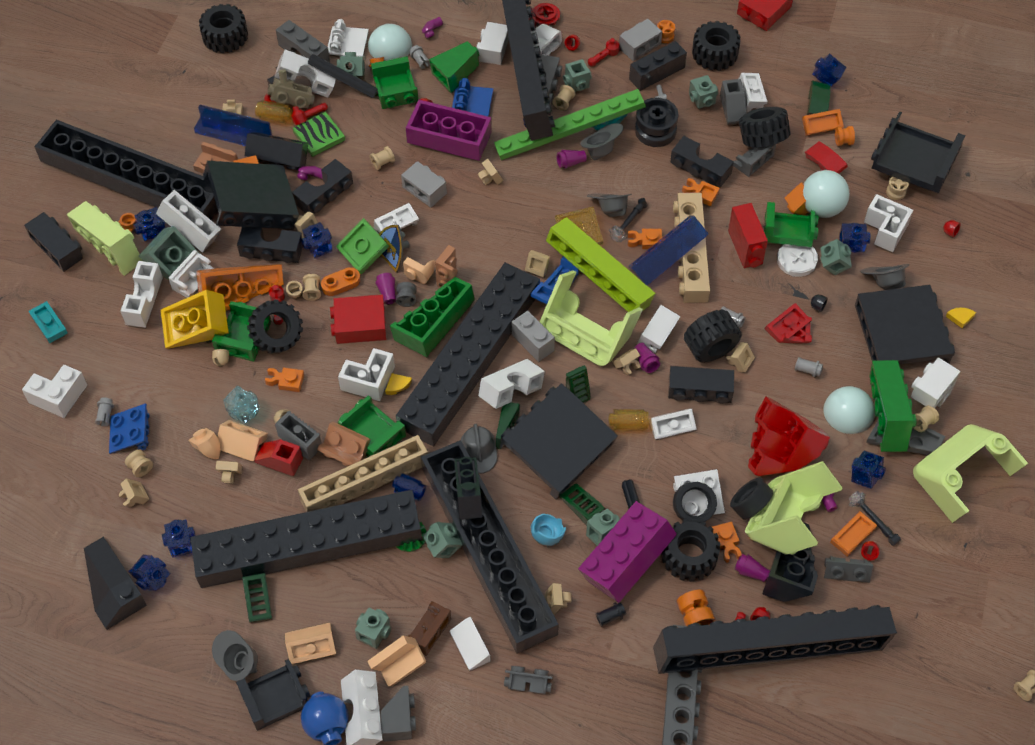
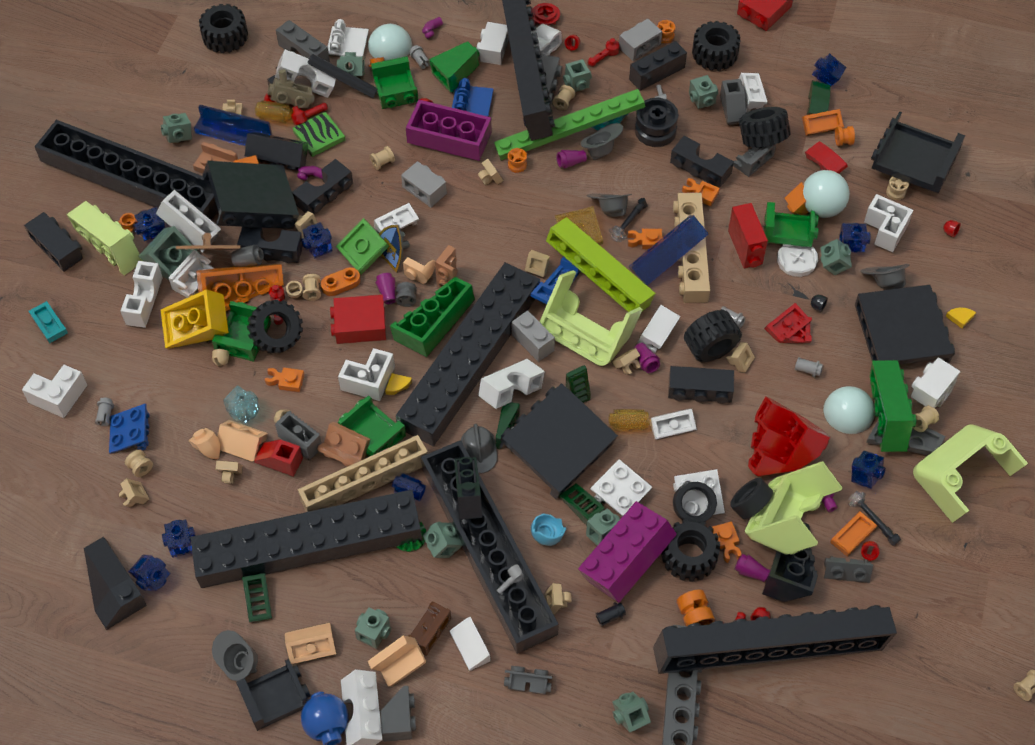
(176, 128): none -> sand green brick
(206, 237): none -> medium nougat shield
(247, 256): none -> dark grey brick
(514, 156): none -> orange wheel
(515, 576): none -> light grey hand
(620, 487): none -> white hinge
(631, 711): none -> sand green brick

